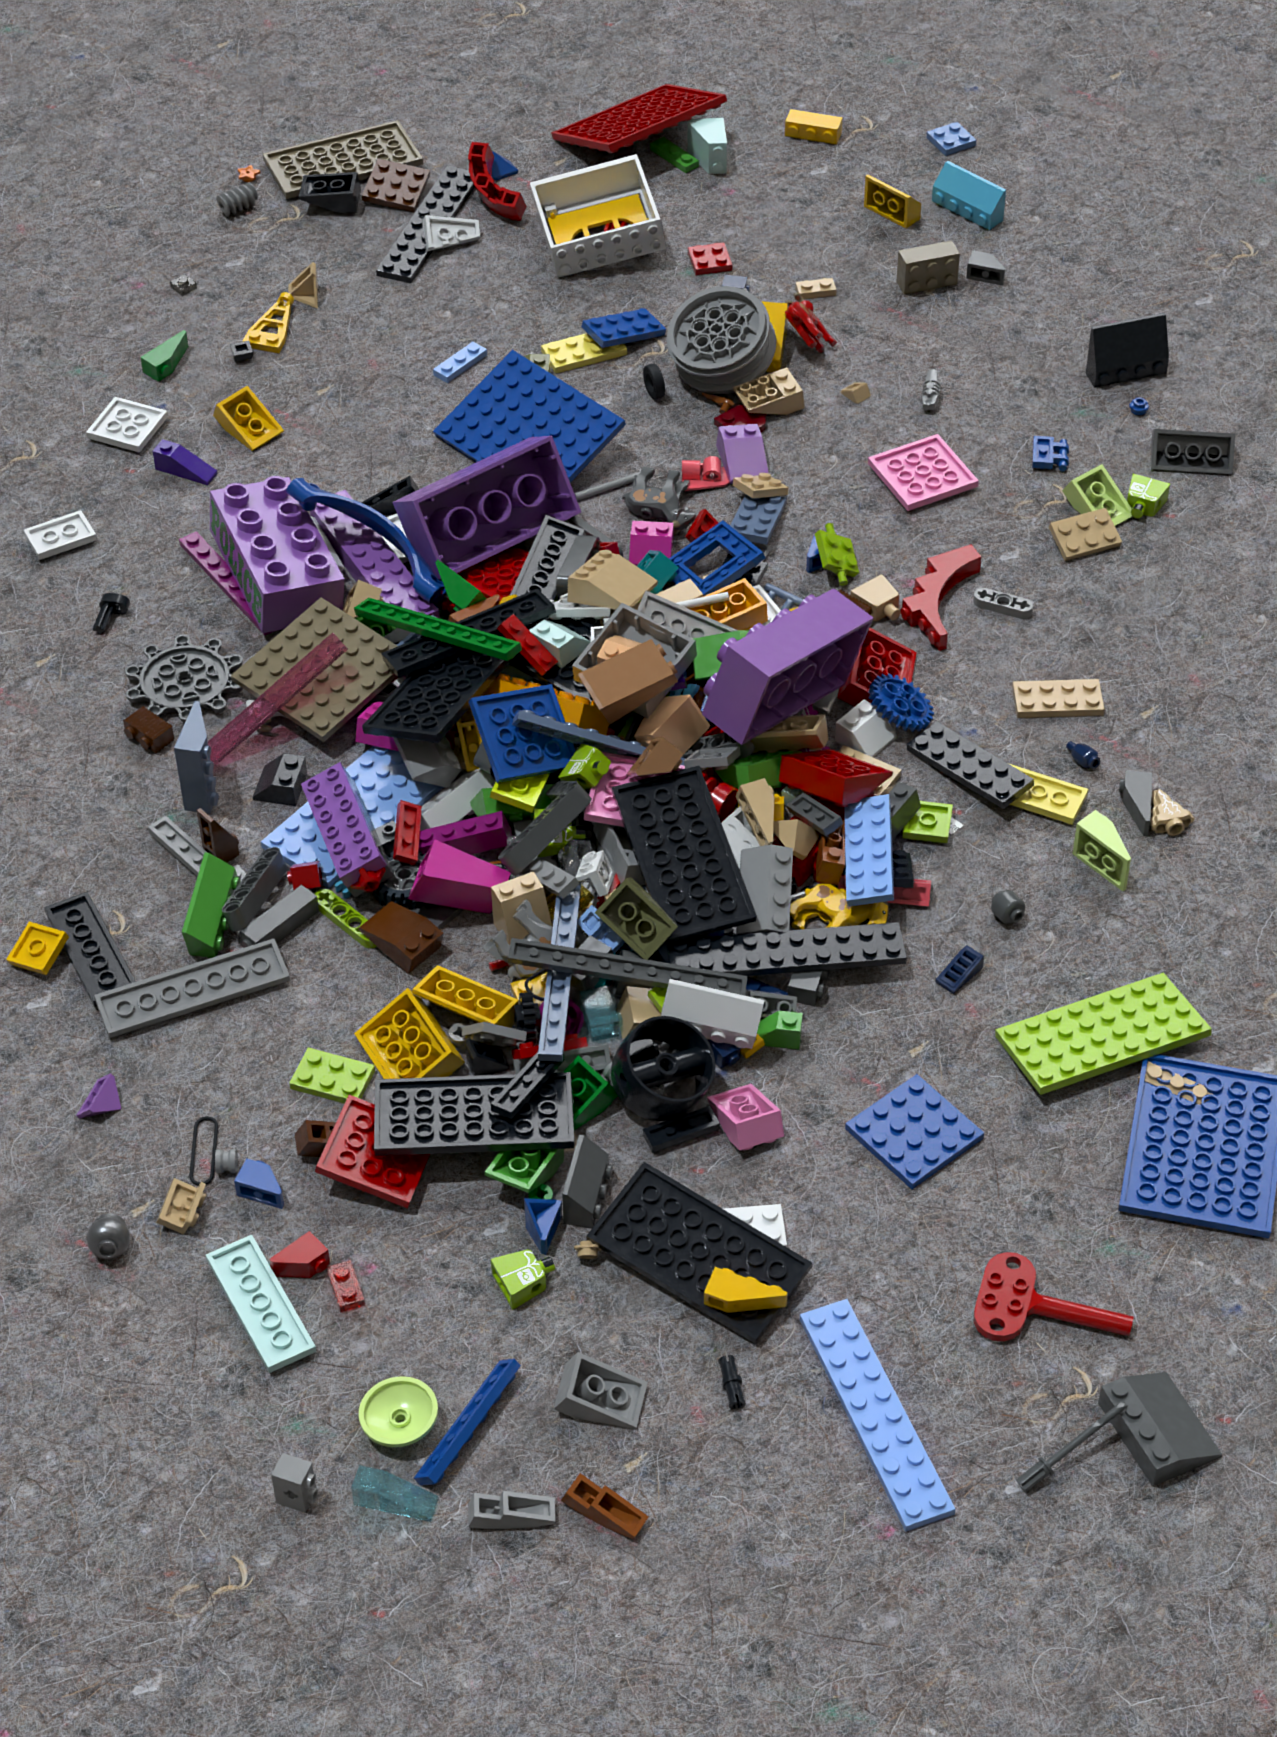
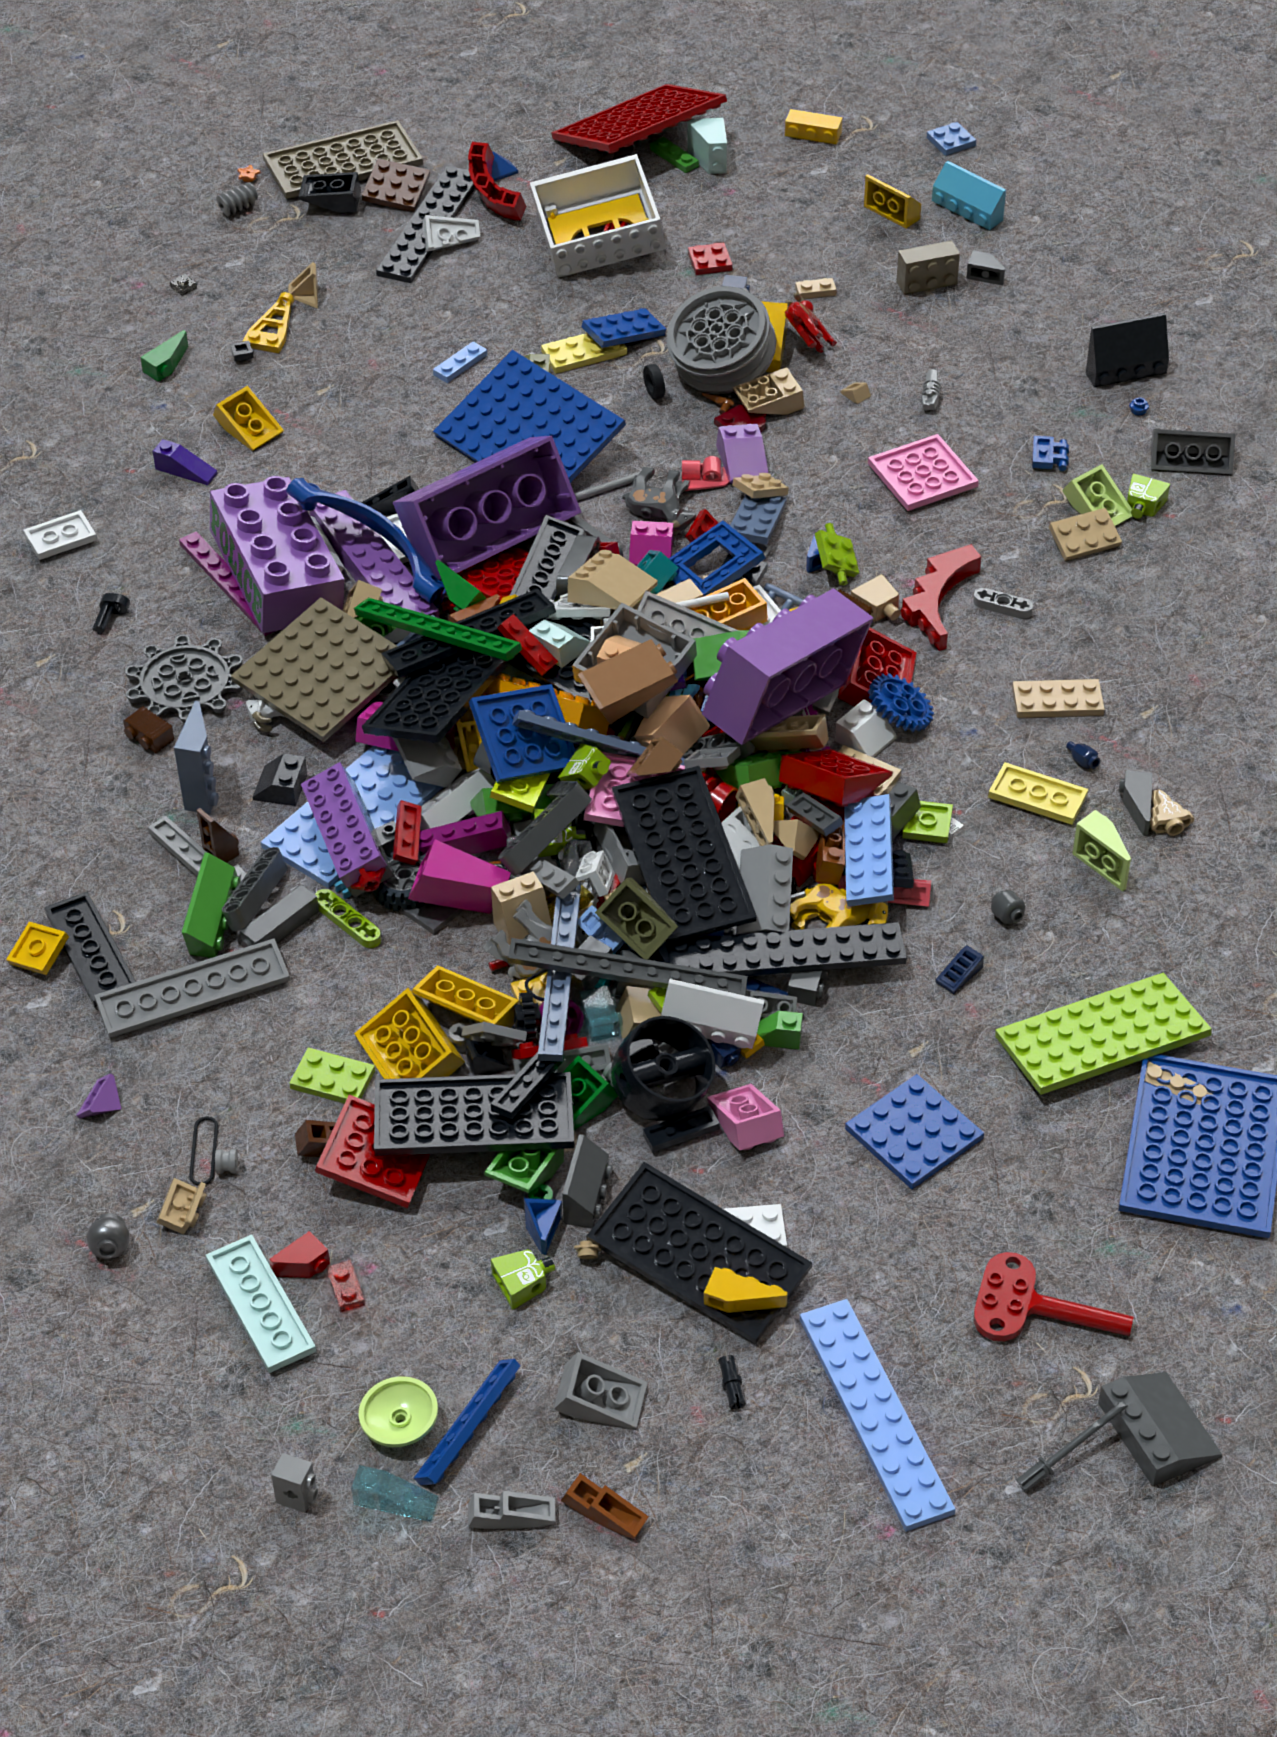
(127, 424): white plate -> none
(258, 1184): slope -> none
(275, 697): clear pink plate -> none
(305, 874): red brick -> none
(403, 935): reddish brown slope -> none
(970, 765): plate -> none

